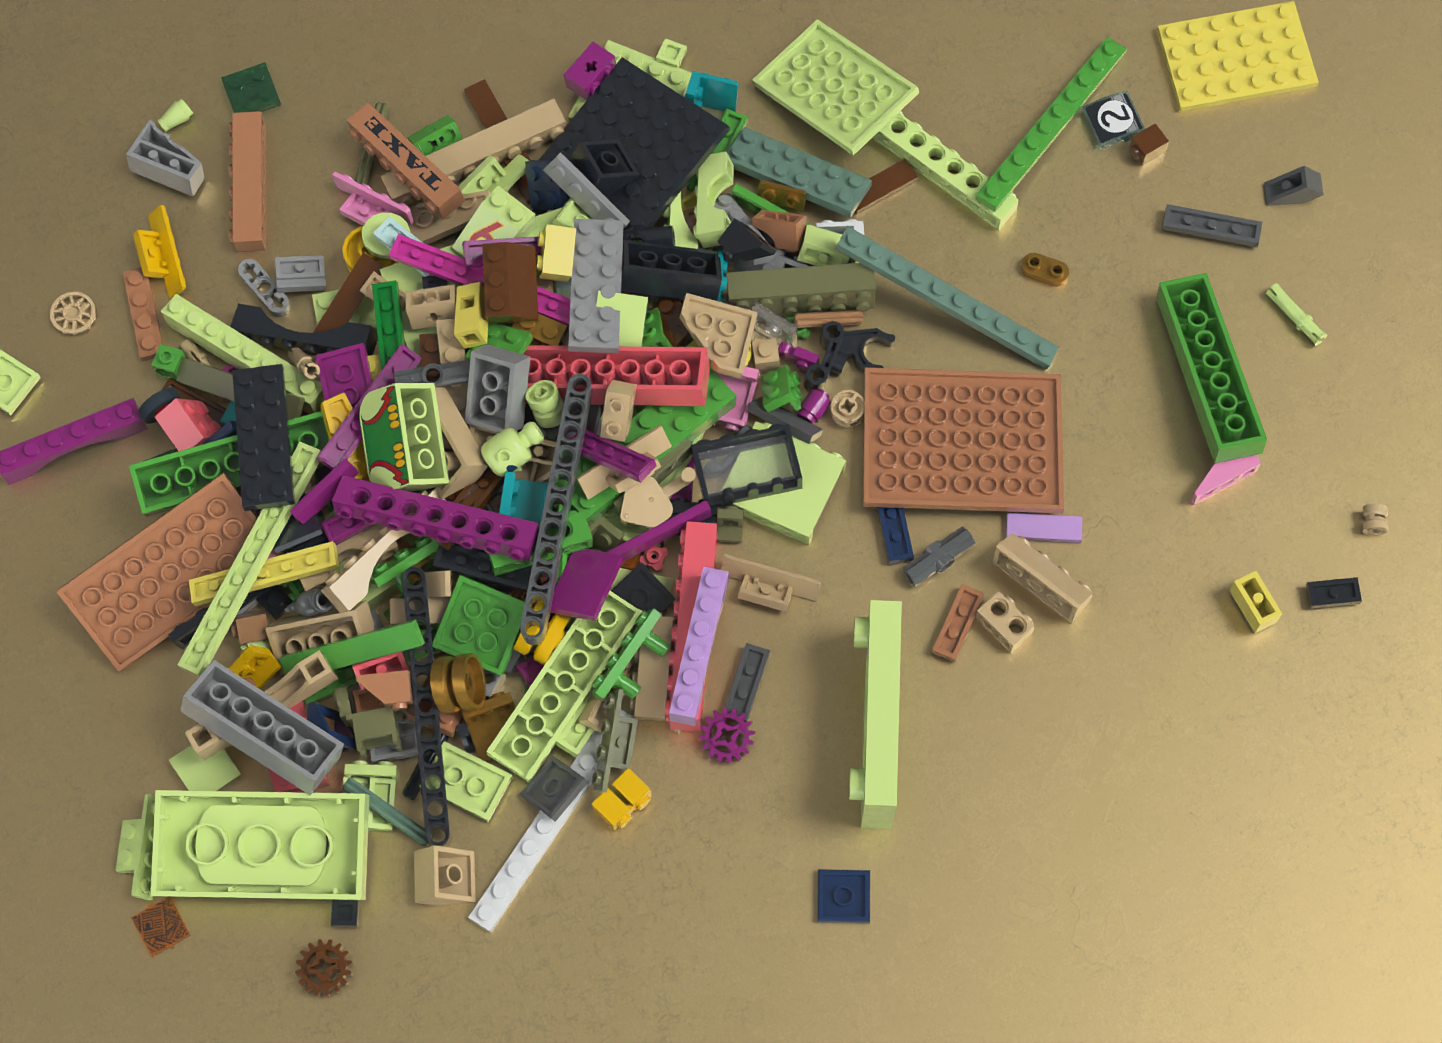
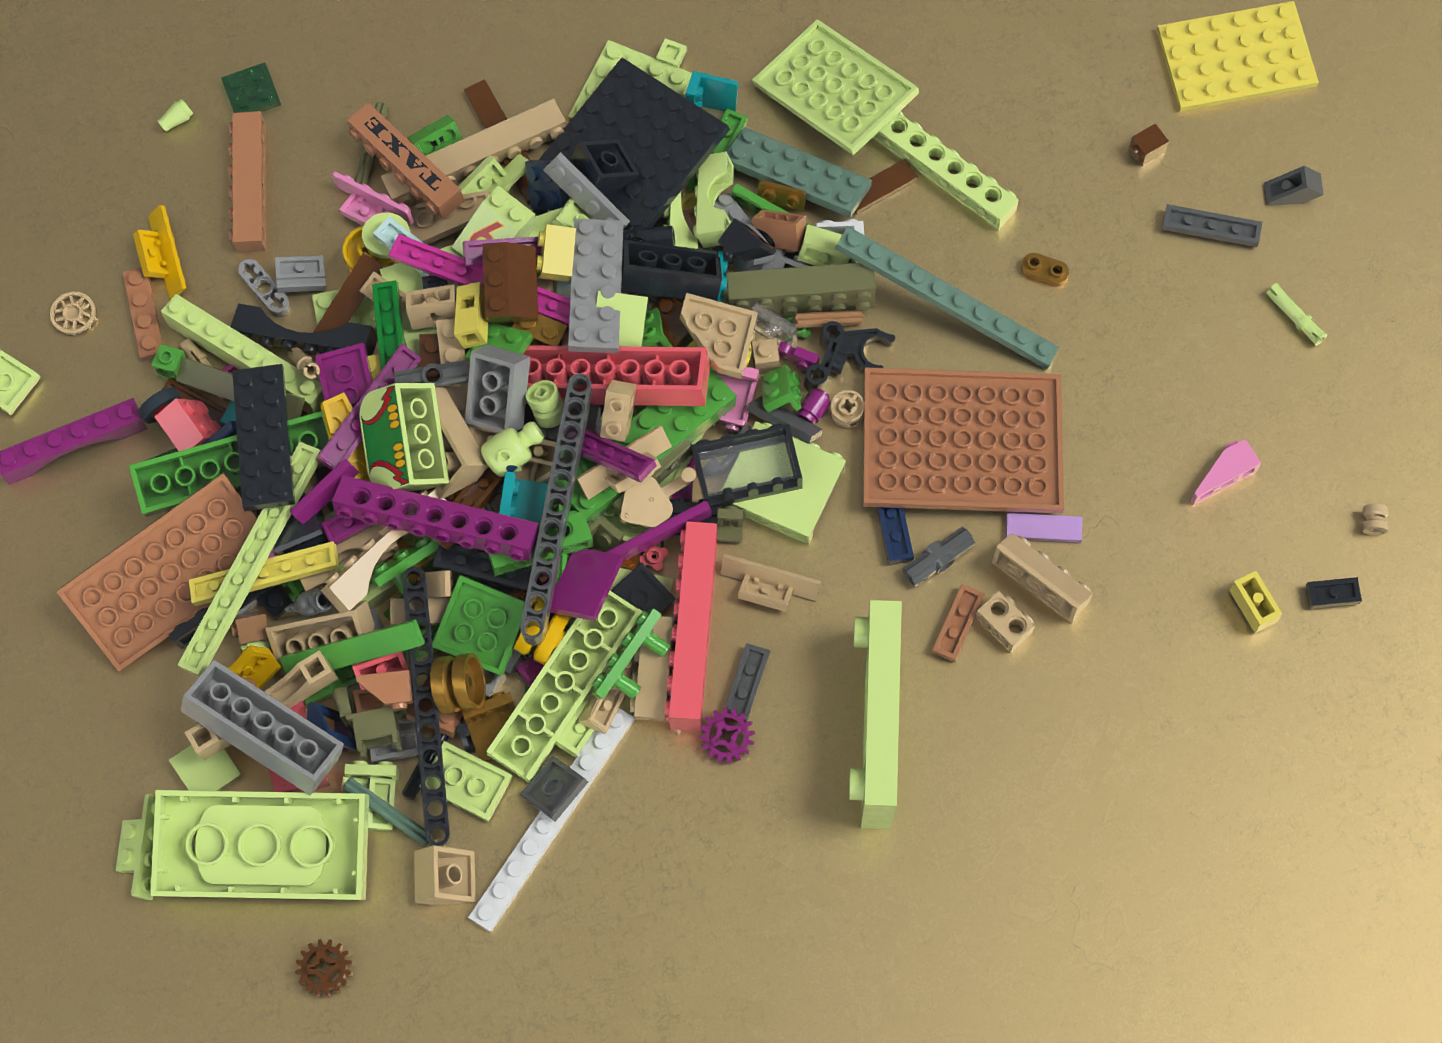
(161, 926): clear orange piece -> none
(164, 161): light grey wedge -> none
(345, 913): black plate -> none
(589, 70): magenta brick -> none
(612, 809): yellow piece -> none
(616, 741): olive bracket -> none
(698, 646): lavender arch -> none
(843, 896): dark blue tile -> none
(1050, 124): bright green plate -> none
(1113, 119): slope -> none
(1211, 368): bright green brick -> none

